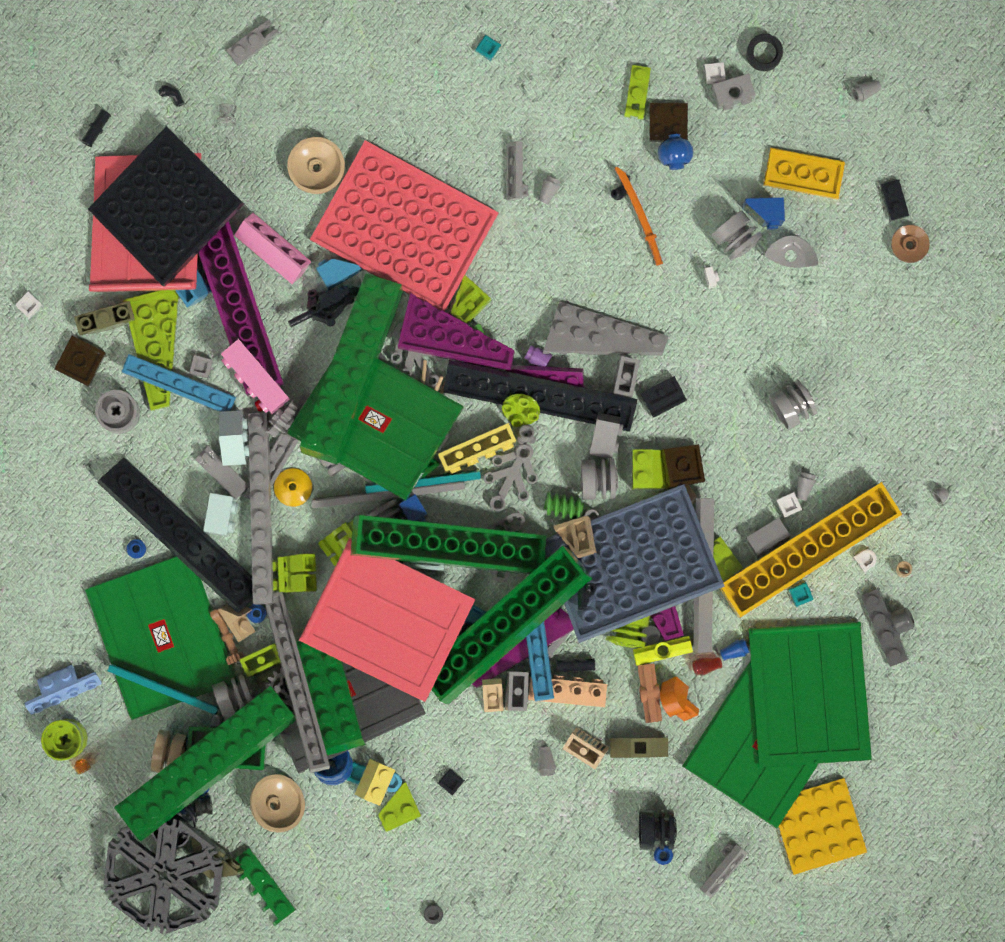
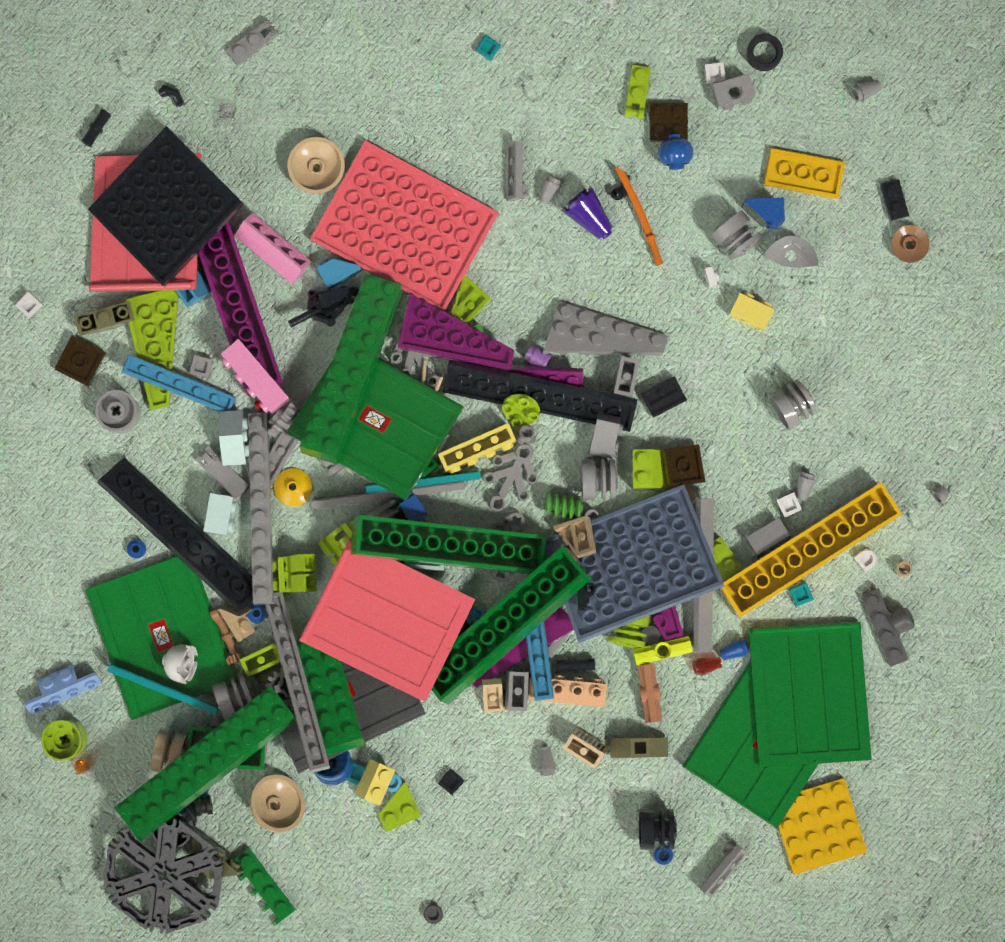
(180, 663): none -> white cylinder
(589, 213): none -> dark purple cone
(675, 701): orange brick -> none
(751, 311): none -> light yellow brick

